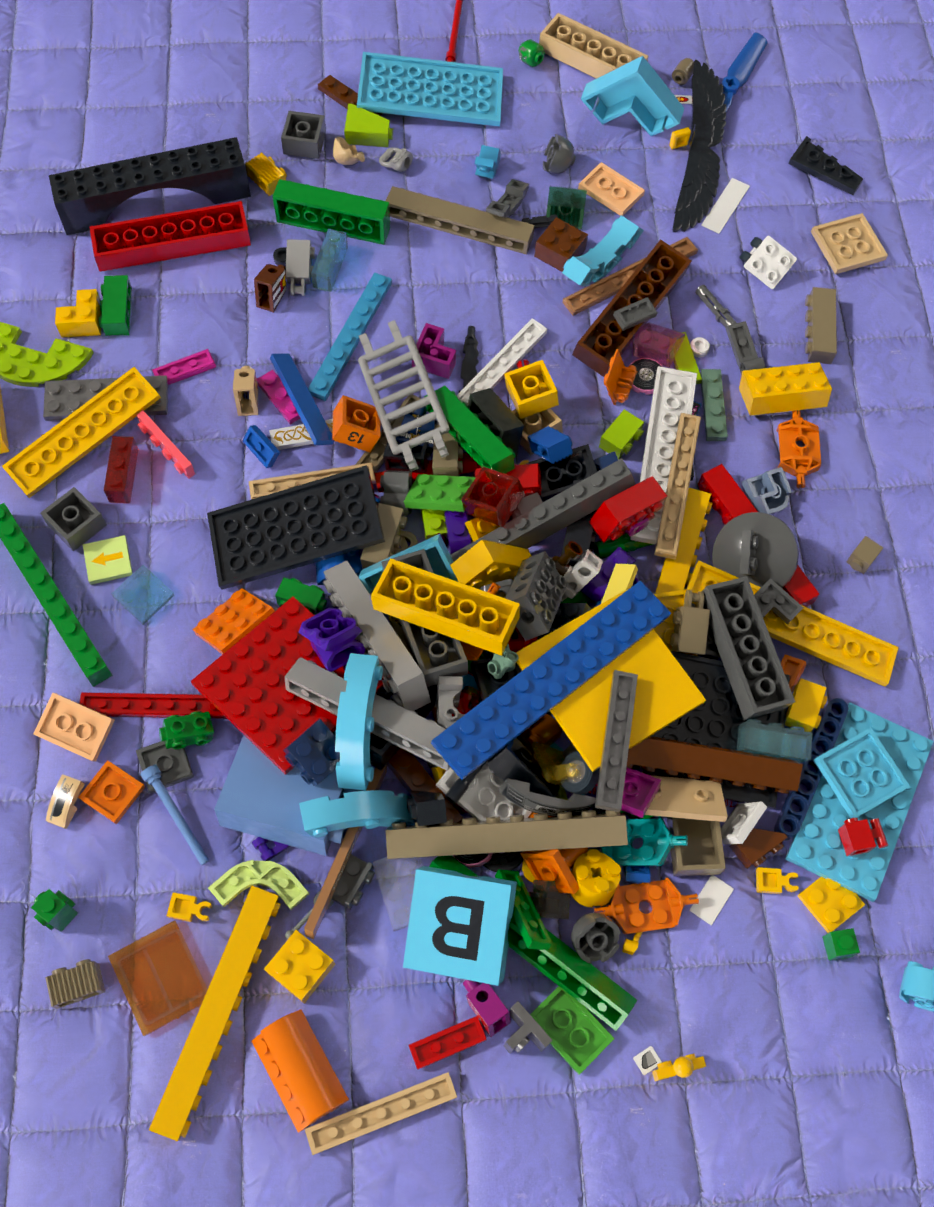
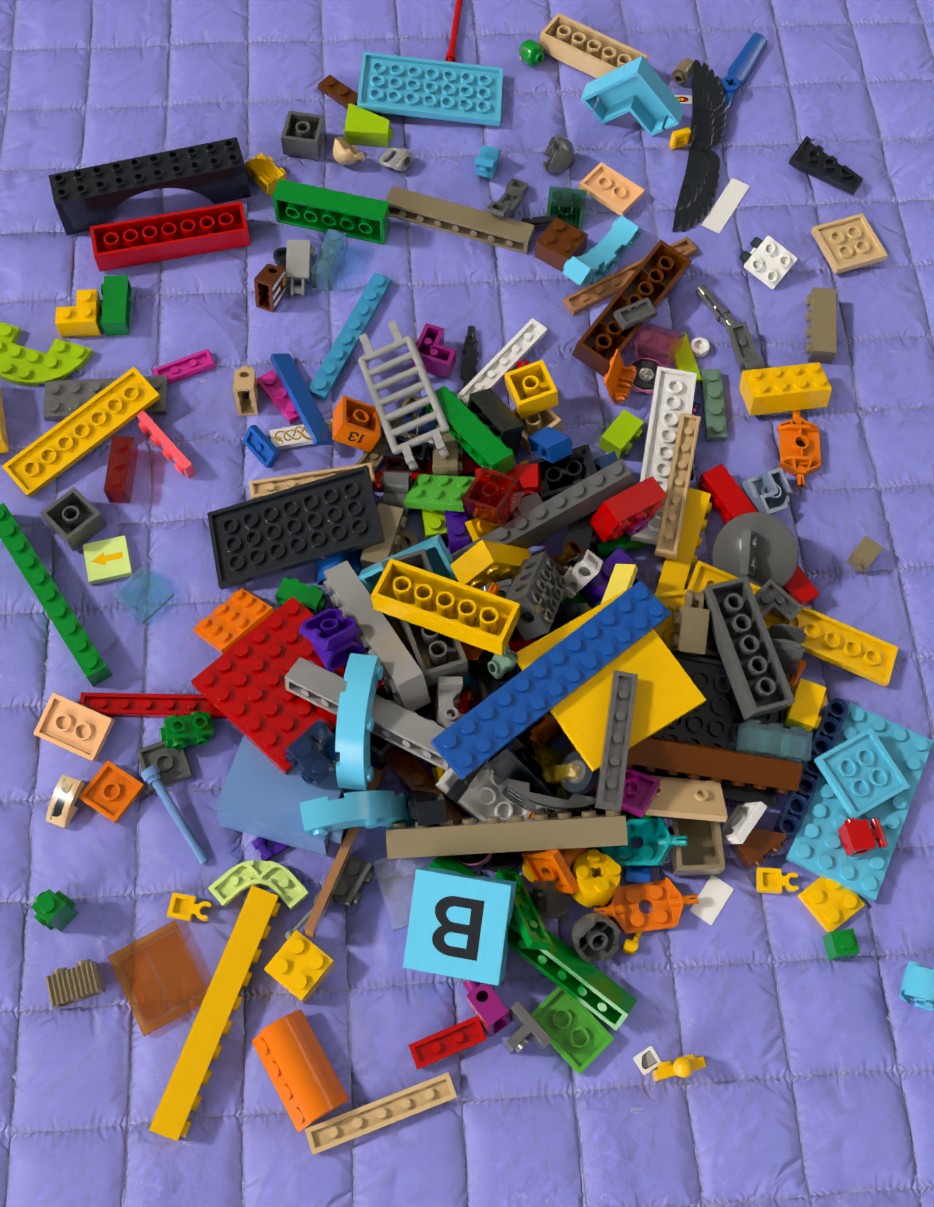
(787, 643): none -> dark grey piece

